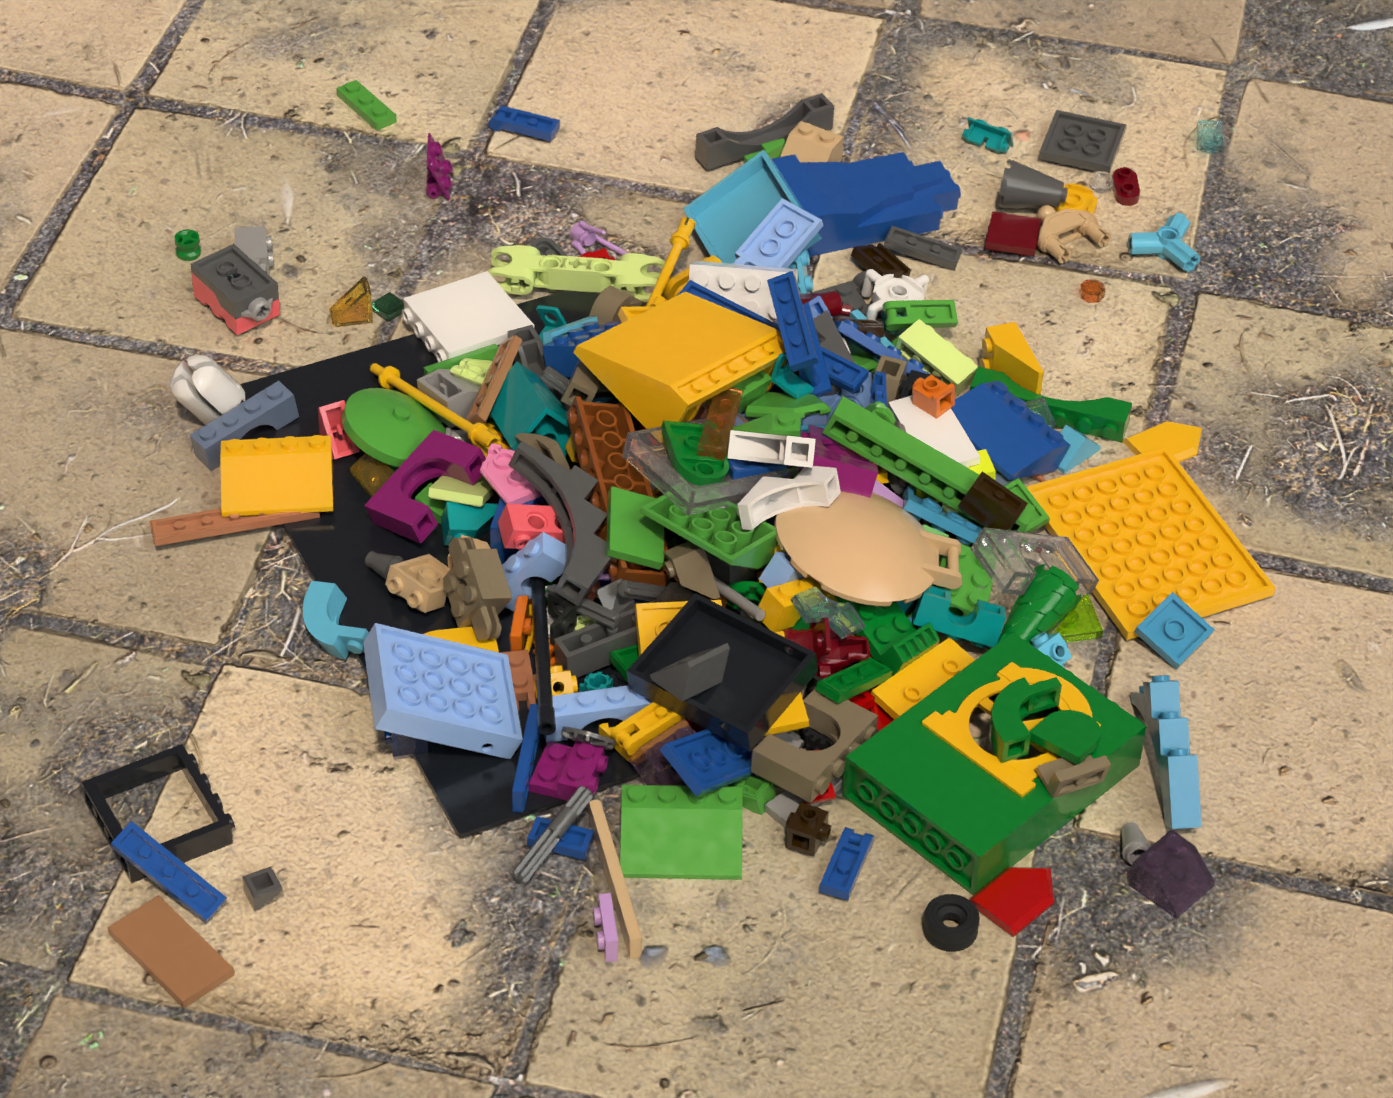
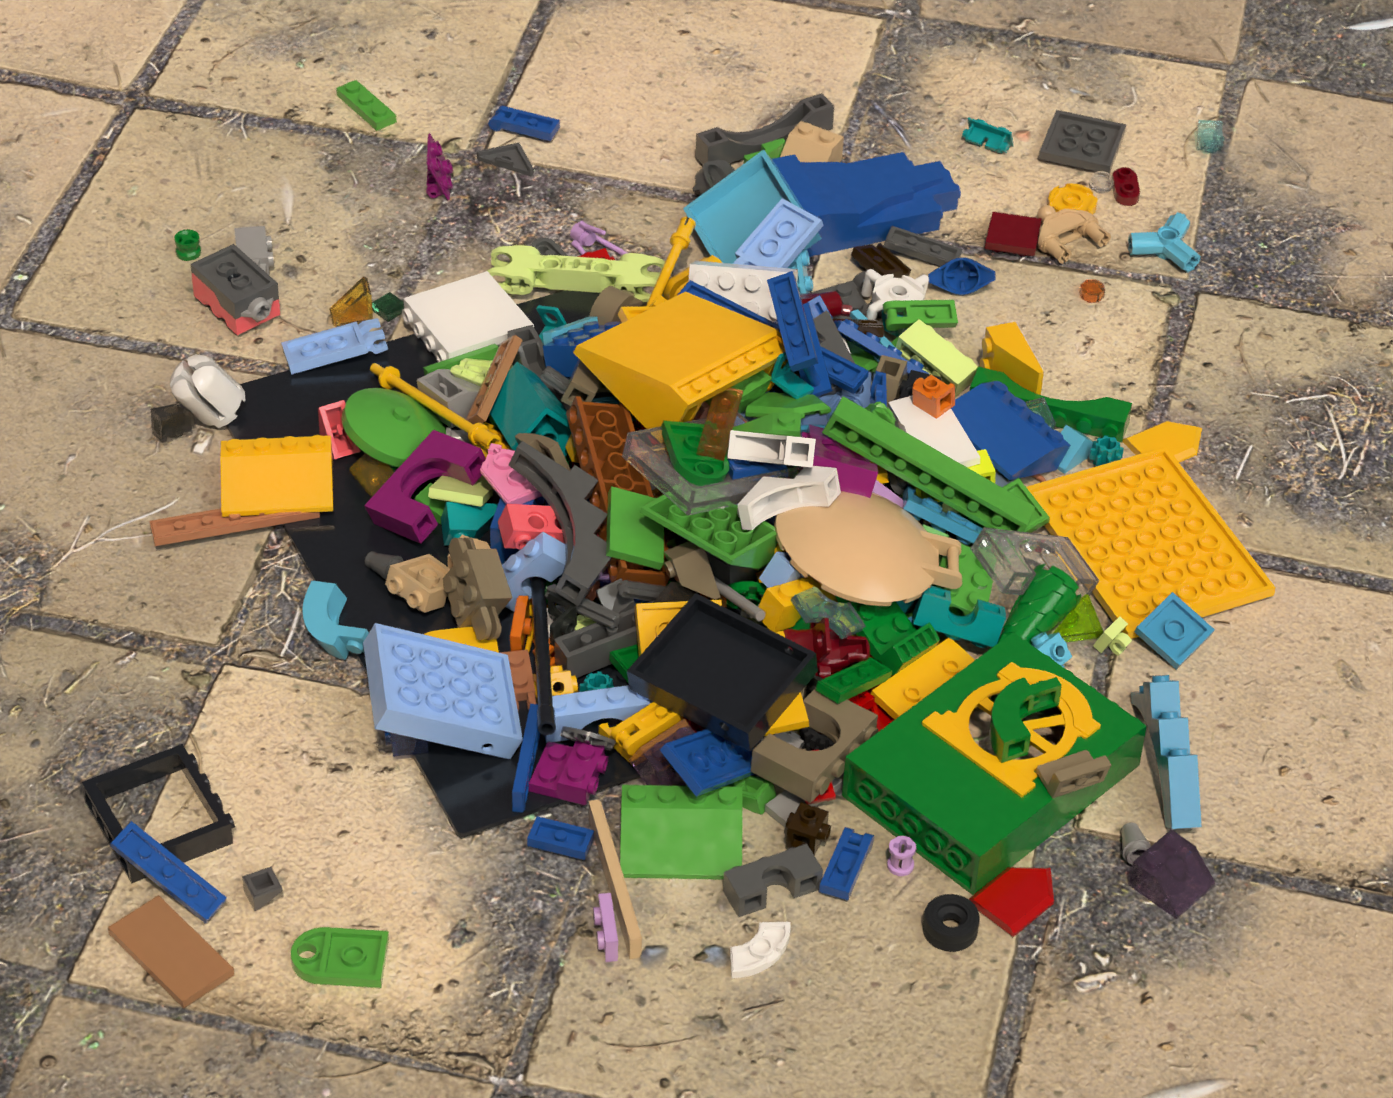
(171, 421): none -> clear smoke brick
(270, 407): sand blue arch -> none
(333, 345): none -> light blue tile
(341, 956): none -> bright green tile
(508, 157): none -> dark grey tile
(552, 834): dark grey axle -> none
(693, 672): dark grey slope -> none
(711, 174): none -> dark grey piece
(760, 951): none -> white tile
(793, 869): none -> dark grey arch
(906, 857): none -> lavender bush
(962, 276): none -> blue hat
(992, 503): dark brown panel -> none
(1029, 188): dark grey cone -> none
(1068, 734): green tile -> none
(1105, 451): none -> teal gear
(1114, 638): none -> yellowish green tile

